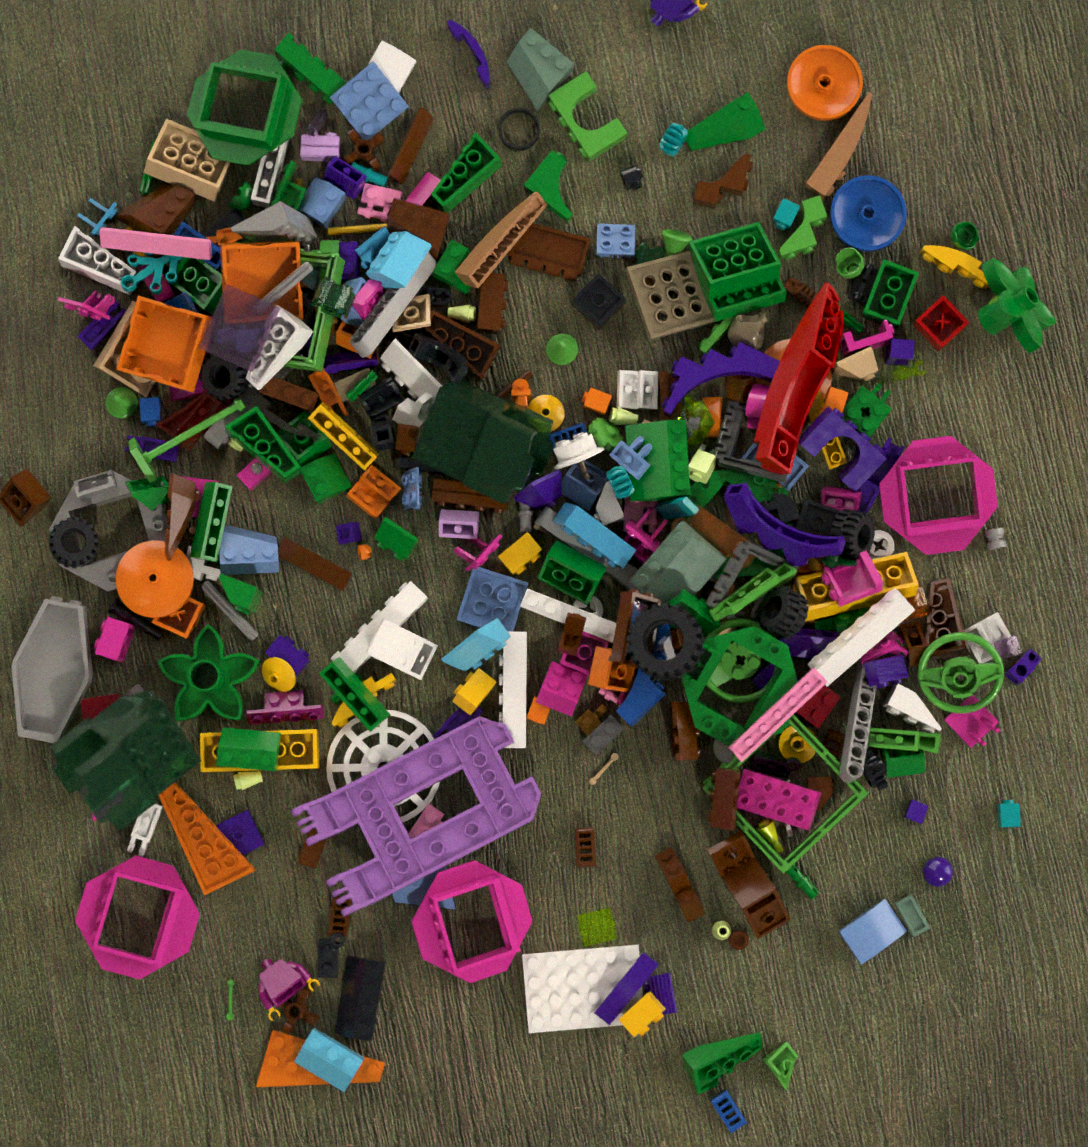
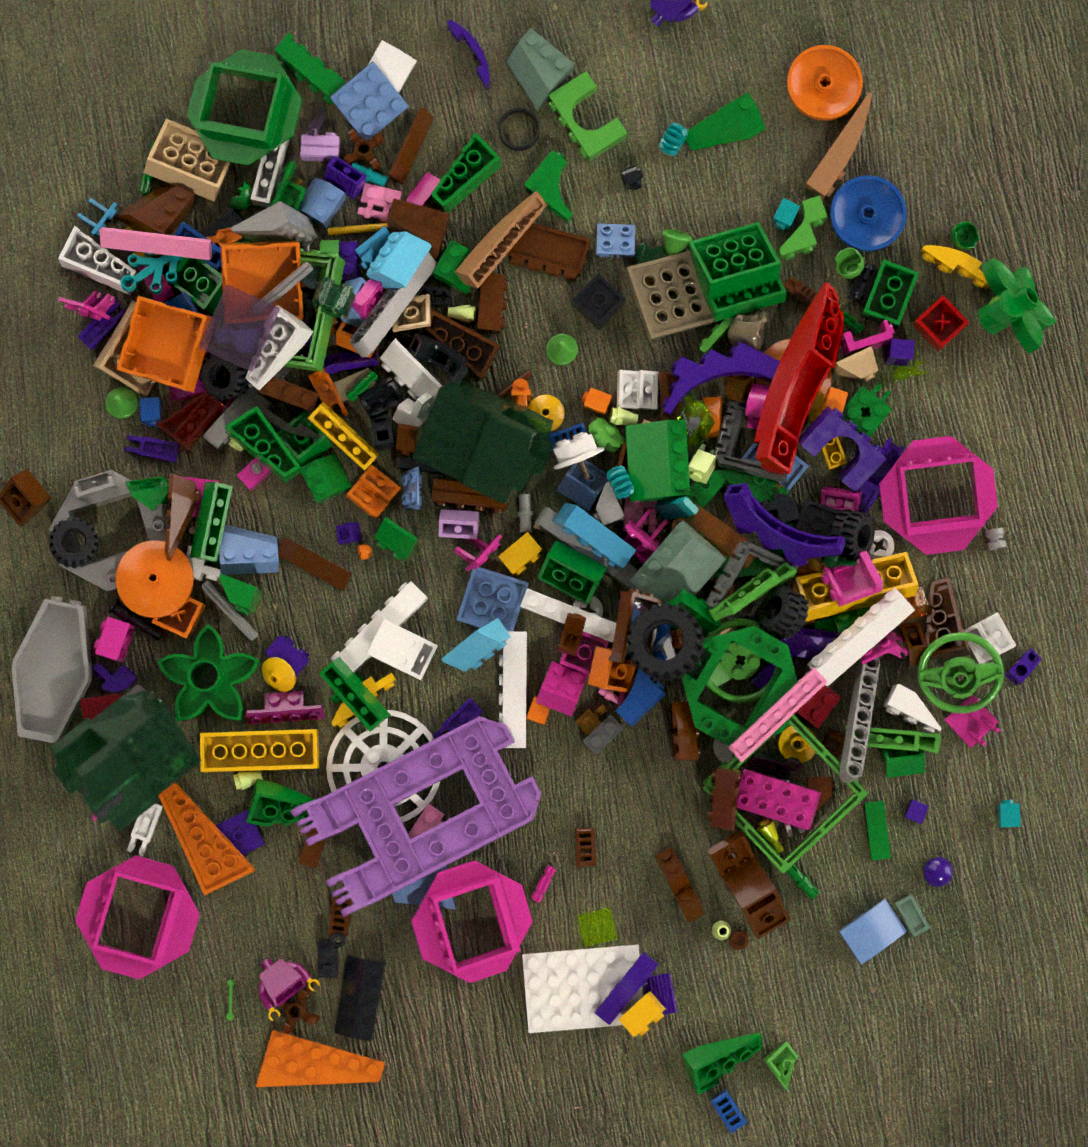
(118, 682): none -> dark purple brick
(144, 458): bright green tile -> none
(248, 749): green slope -> none
(273, 804): none -> green wedge
(329, 1059): medium azure slope -> none
(474, 691): yellow brick -> none
(542, 491): dark purple slope -> none
(543, 883): none -> dark pink axle
(614, 757): tan hinge -> none
(631, 460): medium blue hinge -> none
(733, 182): reddish brown arch -> none
(874, 771): black gear -> none
(877, 830): none -> green tile
(886, 670): dark purple brick -> none
(1007, 647): clear purple slope -> none

